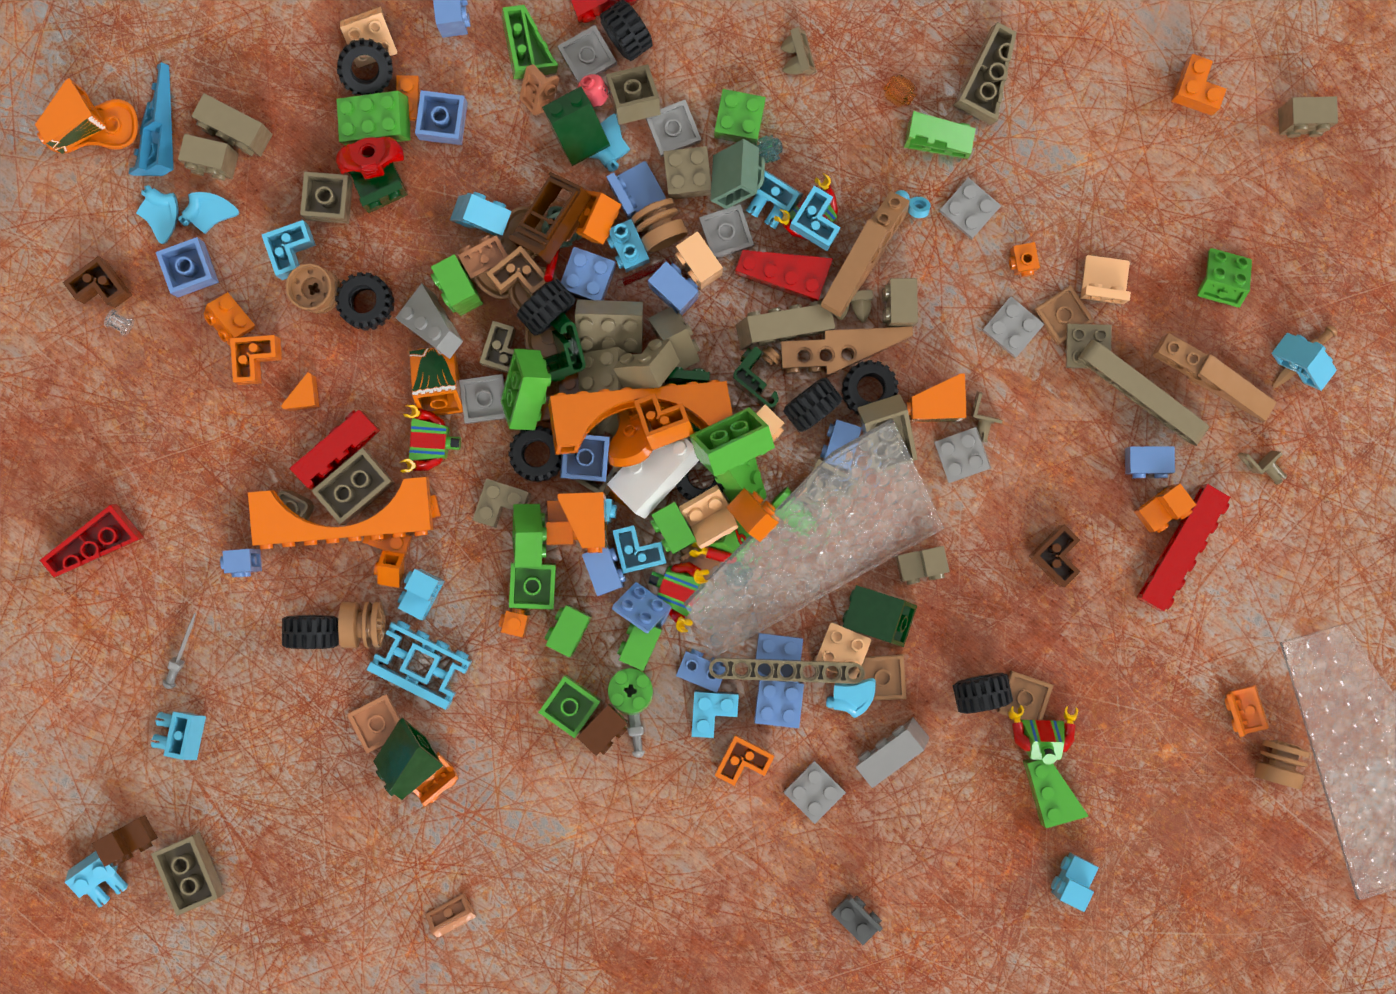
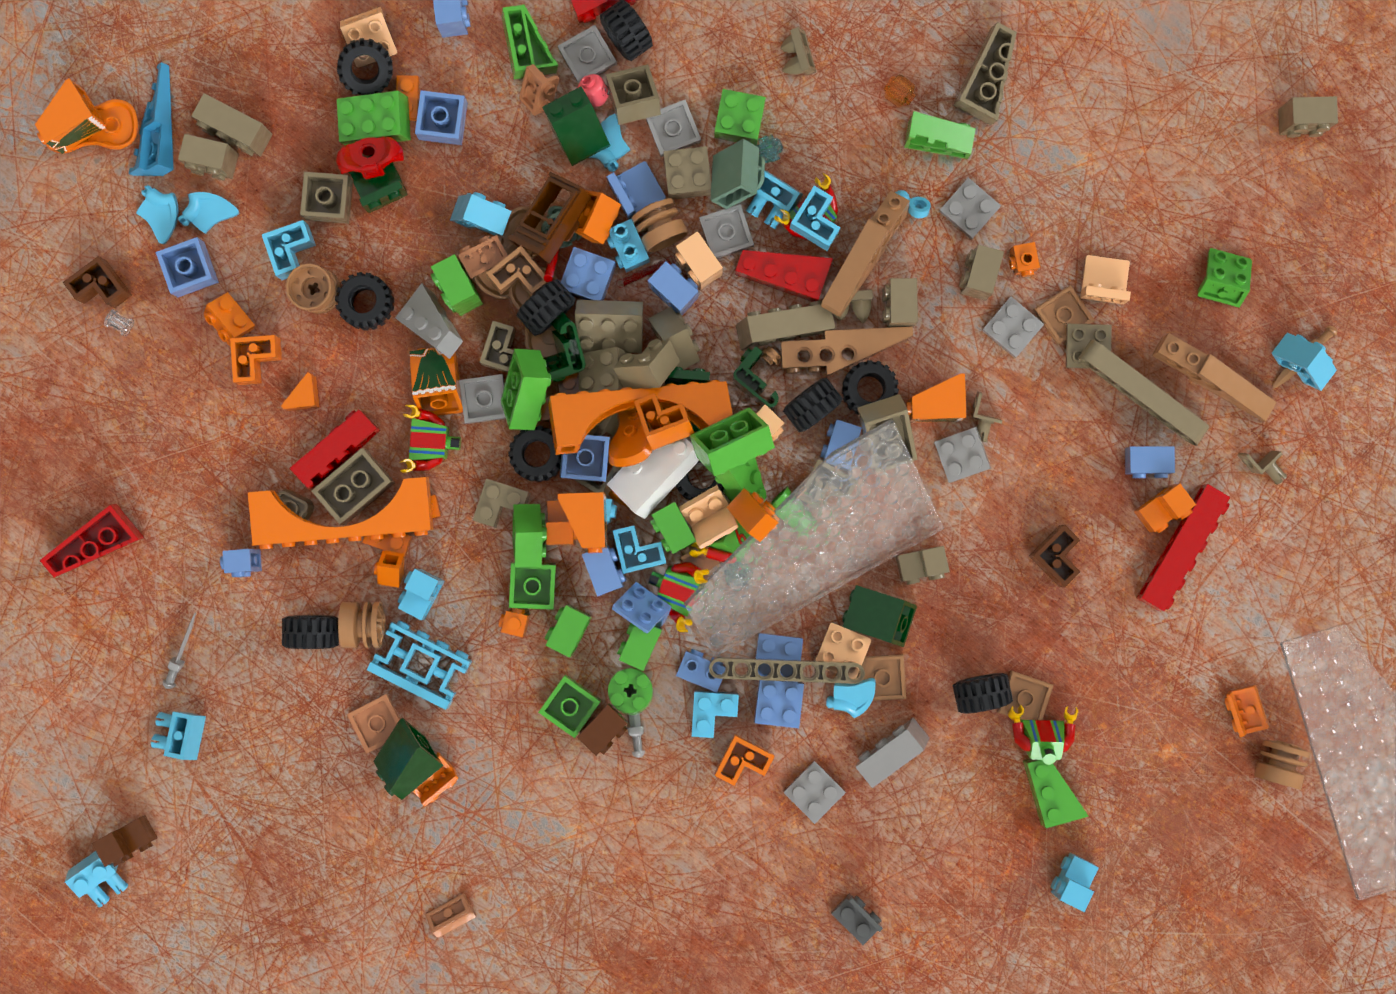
(188, 874): dark tan brick -> none
(981, 273): none -> dark tan brick
(1194, 90): orange brick -> none

